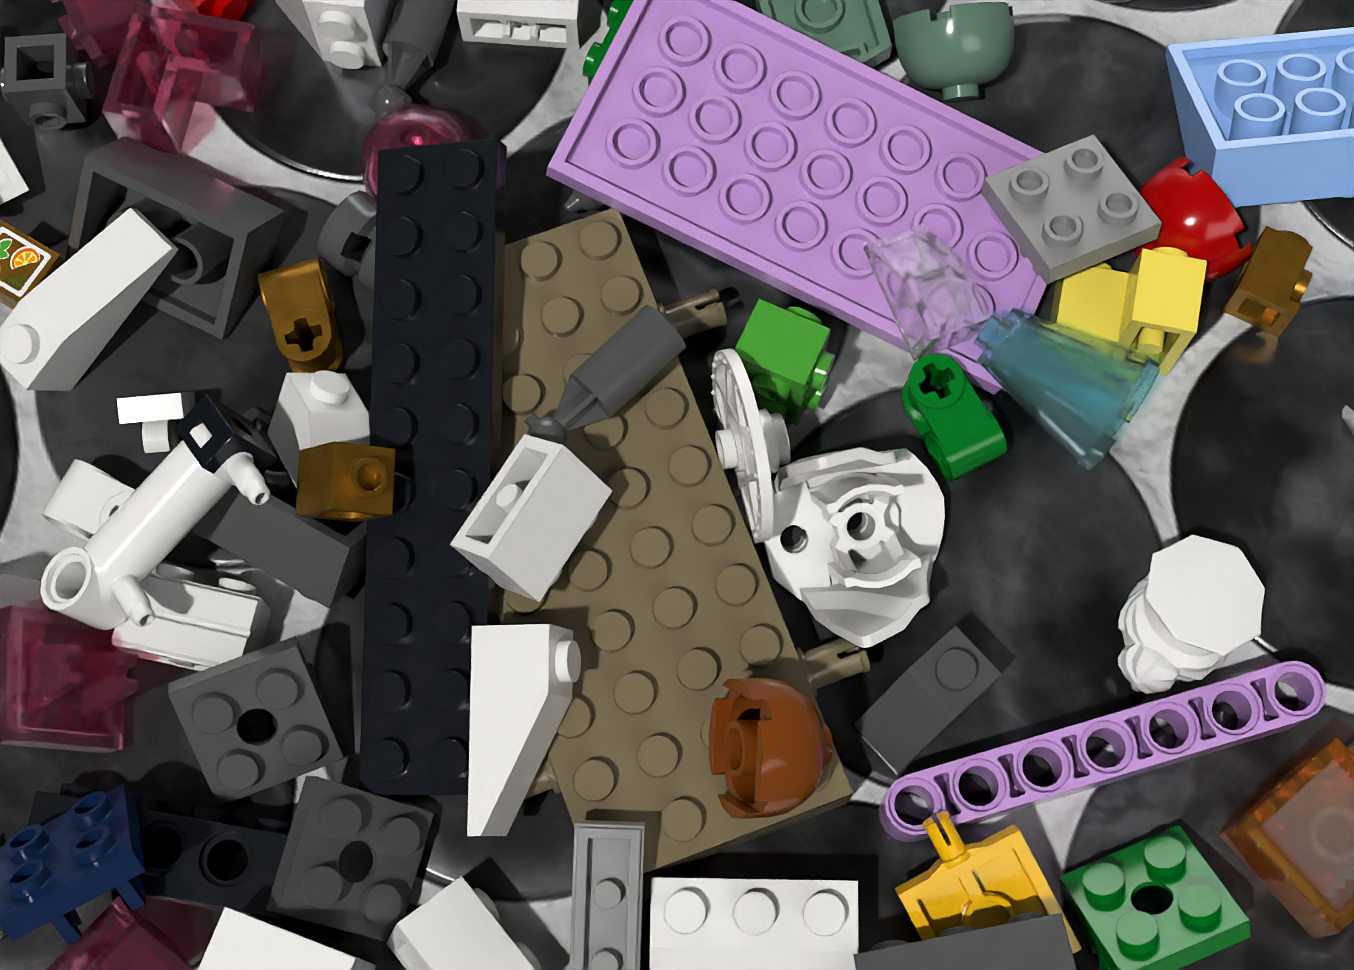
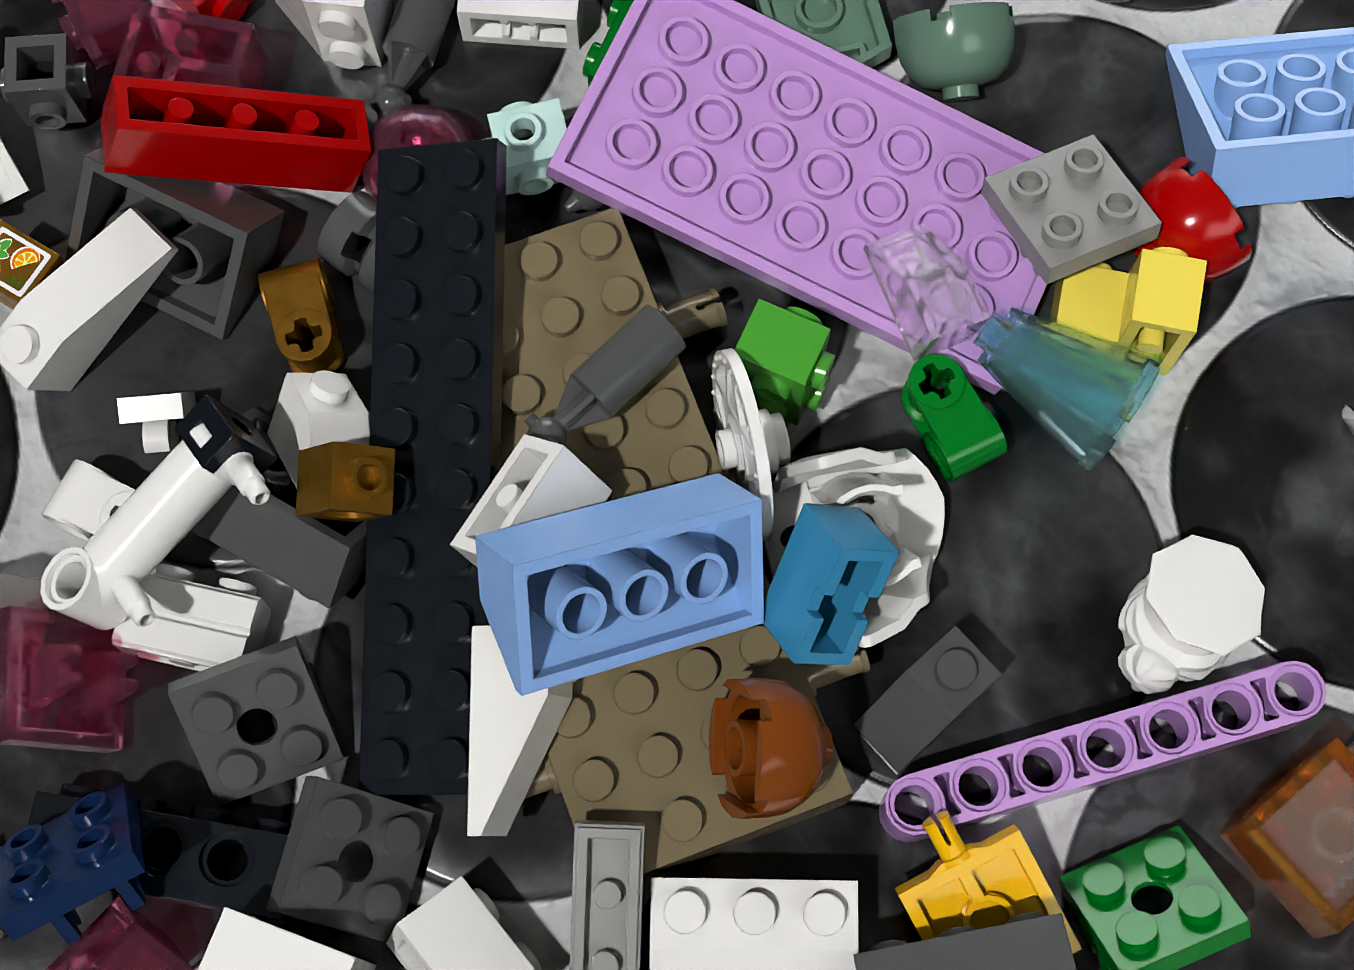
(233, 135): none -> red brick
(531, 140): none -> light aqua brick
(622, 580): none -> light blue slope
(825, 582): none -> dark azure brick
(1271, 281): pearl gold brick -> none

